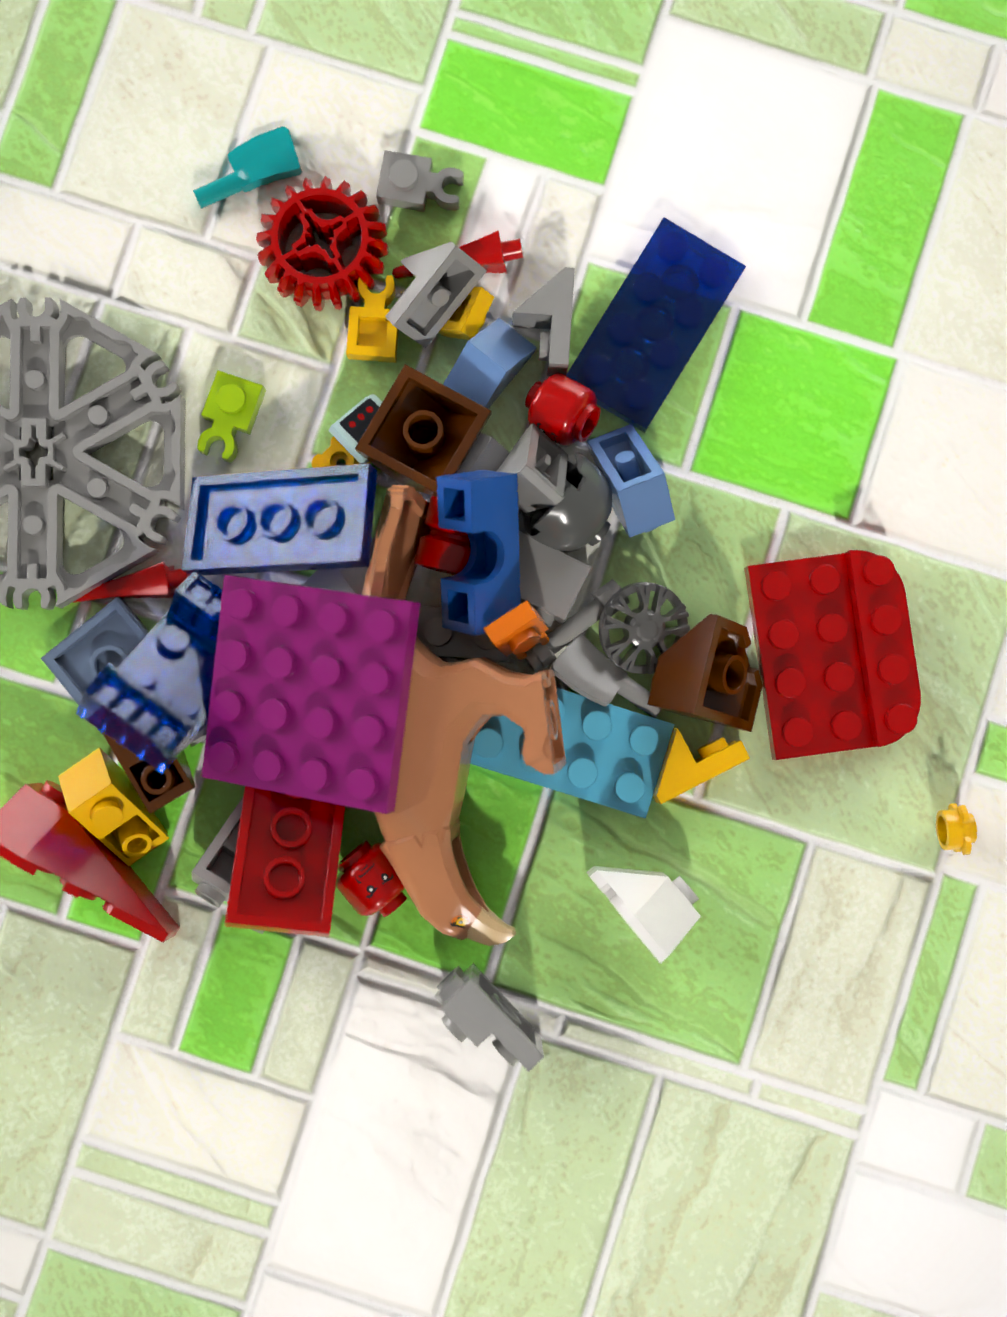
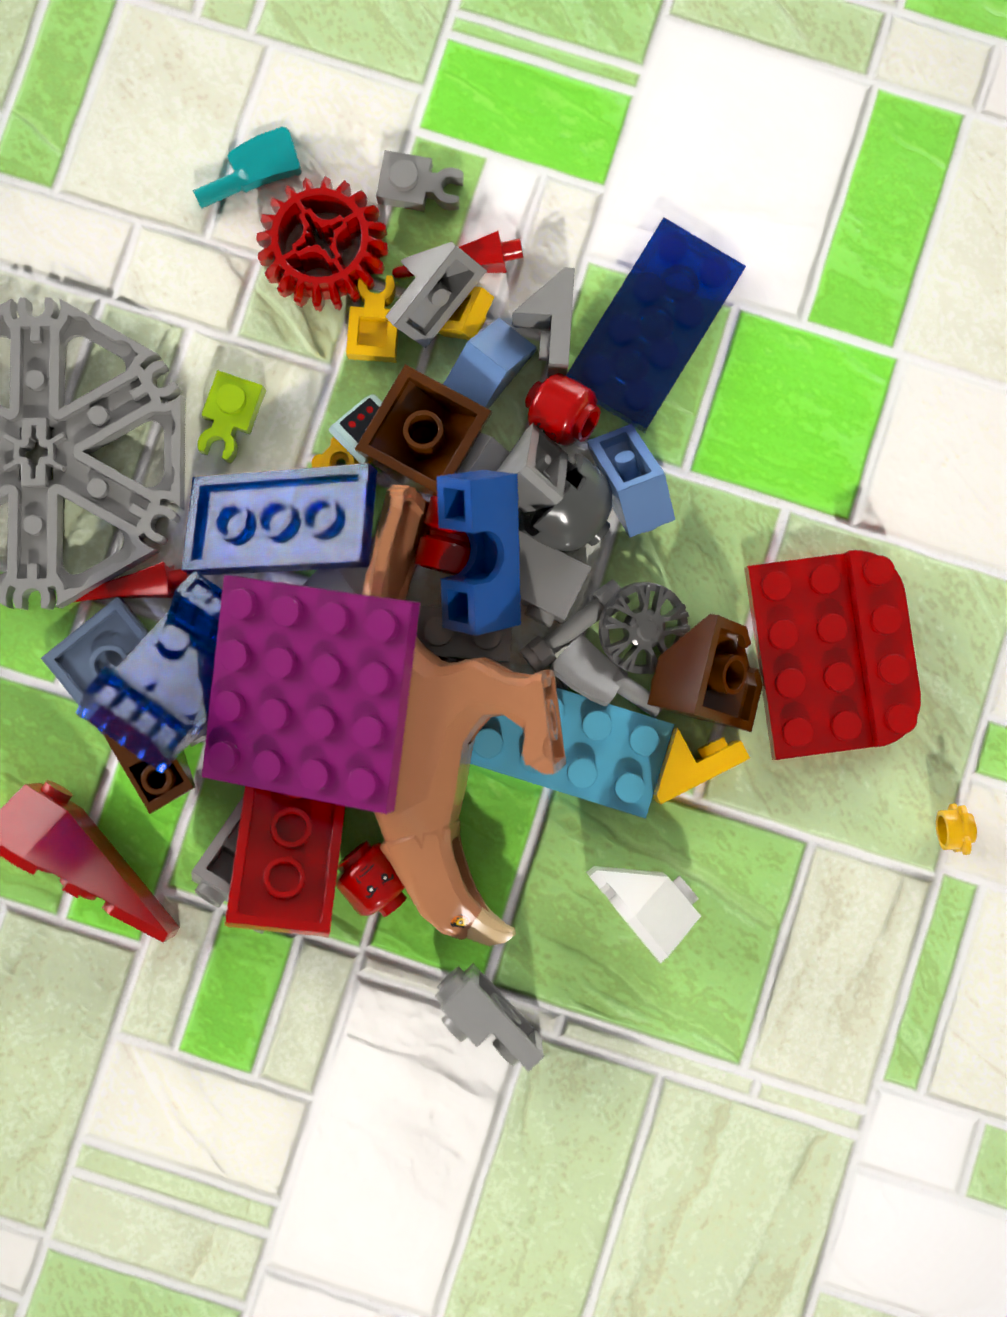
(110, 807): yellow slope -> none
(518, 631): orange plate -> none

